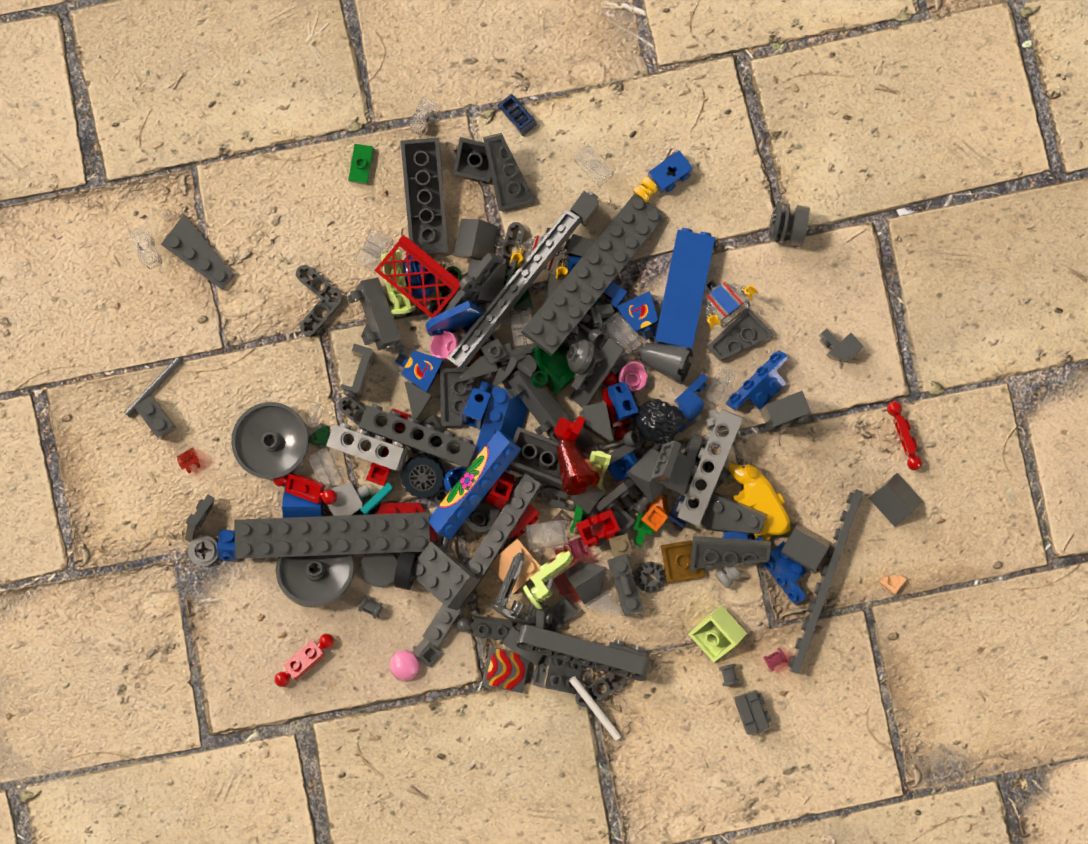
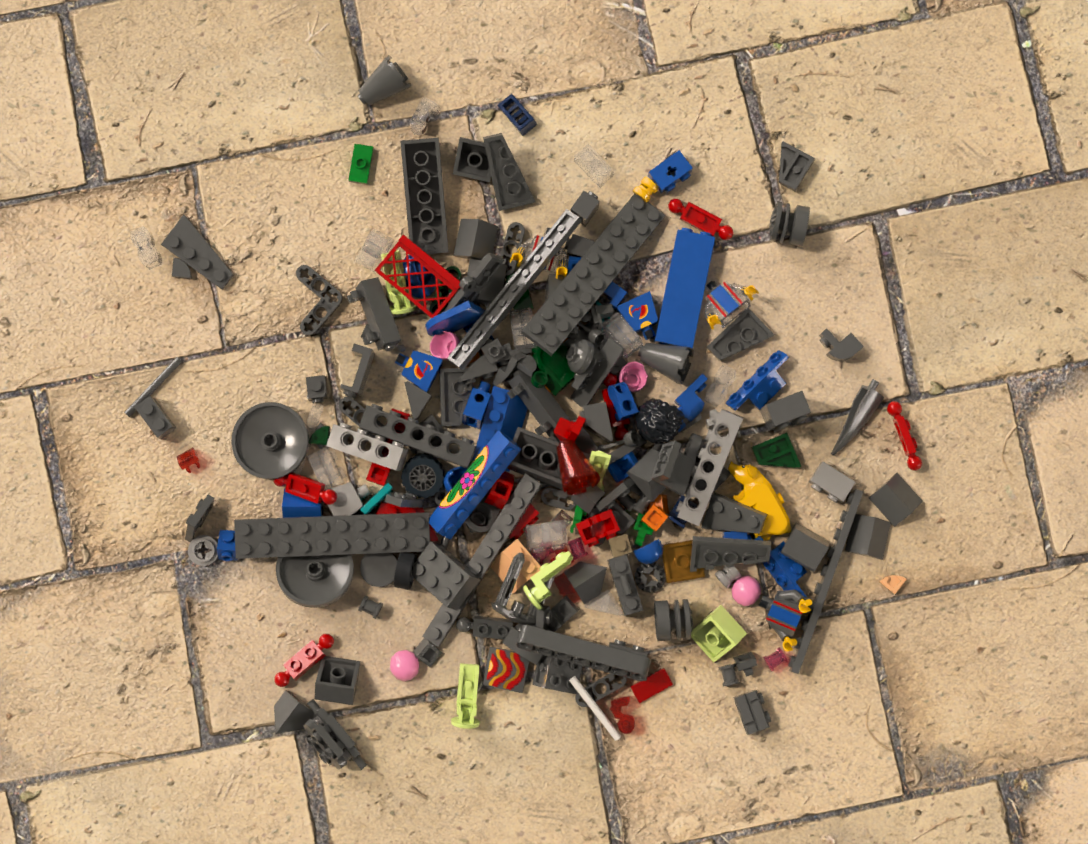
(180, 269): none -> dark grey tile
(290, 713): none -> dark grey slope
(316, 388): none -> dark grey bracket
(331, 739): none -> dark grey piece
(337, 680): none -> dark grey slope
(384, 82): none -> dark grey cone
(403, 500): none -> dark grey wing
(467, 697): none -> yellowish green piece
(540, 557): none -> clear pink bush
(626, 722): none -> clear red leg
(650, 552): none -> blue hair
(654, 684): none -> red slope
(672, 620): none -> dark grey wheel
(700, 219): none -> red plate
(745, 662): none -> dark grey tile
(746, 590): none -> bright pink hair
(776, 452): none -> dark green wing
(785, 614): none -> torso
(793, 166): none -> dark grey wing
(831, 482): none -> light grey brick
(862, 409): none -> dark grey piece
(868, 536): none -> dark grey slope

